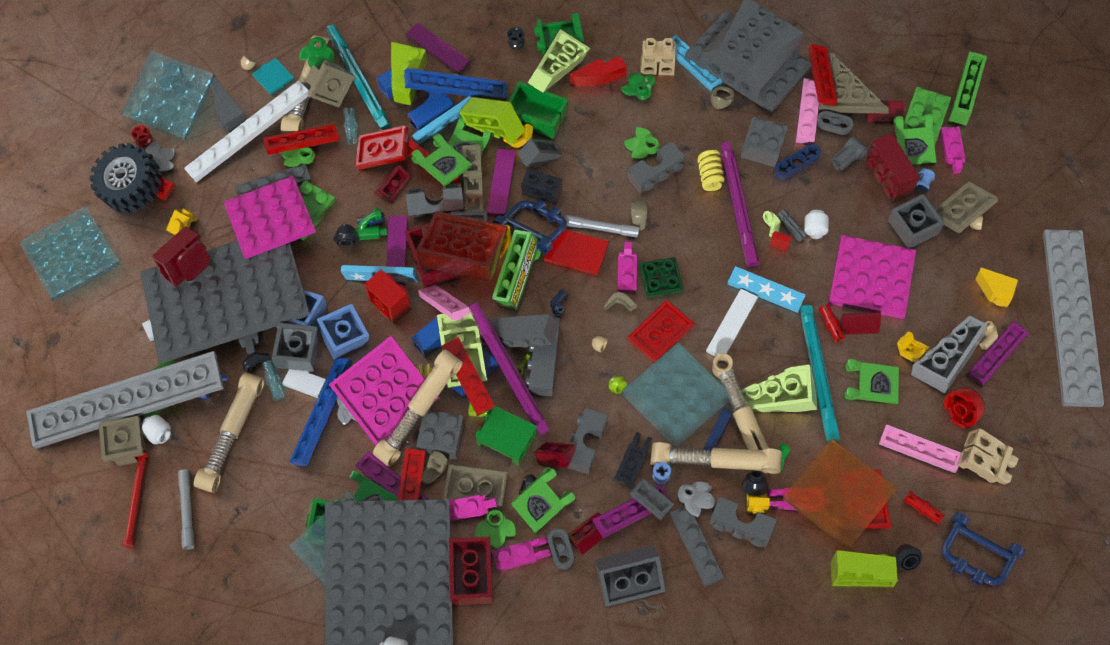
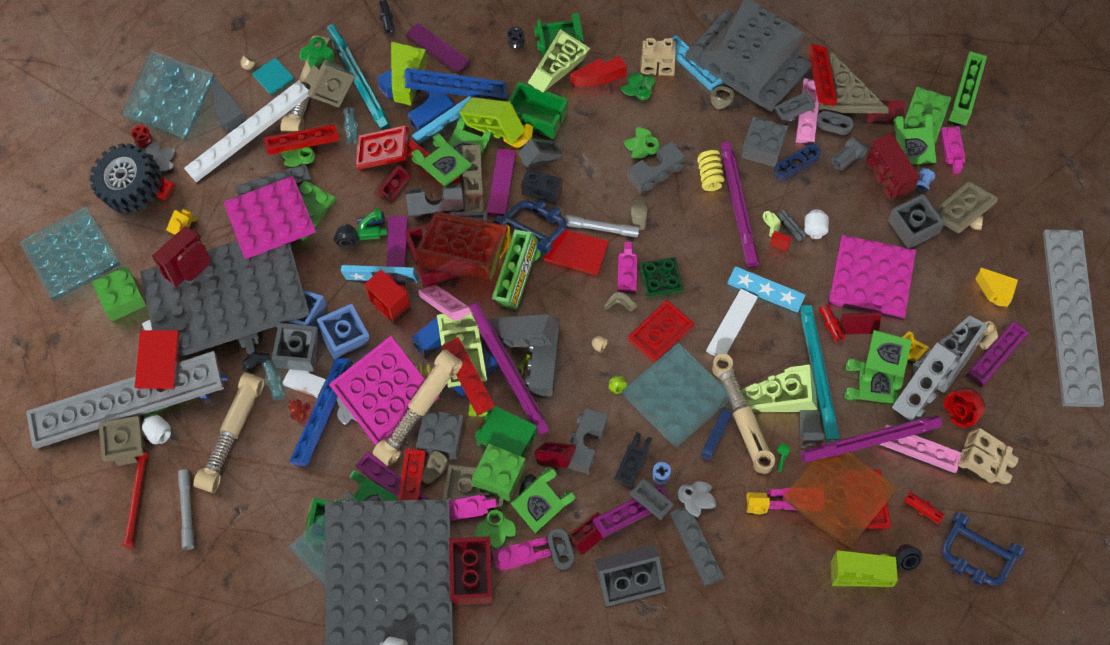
(119, 293): none -> bright green brick
(157, 359): none -> red tile
(298, 409): none -> clear red plant
(386, 17): none -> black axle
(499, 472): none -> bright green brick
(556, 303): dark blue arm -> none
(725, 519): dark grey arch -> none
(755, 484): black cone -> none
(764, 460): tan piece -> none
(796, 106): none -> dark grey hinge
(810, 429): none -> dark grey bracket
(871, 438): none -> magenta piece
(889, 356): none -> bright green flag
(904, 403): none -> light grey brick

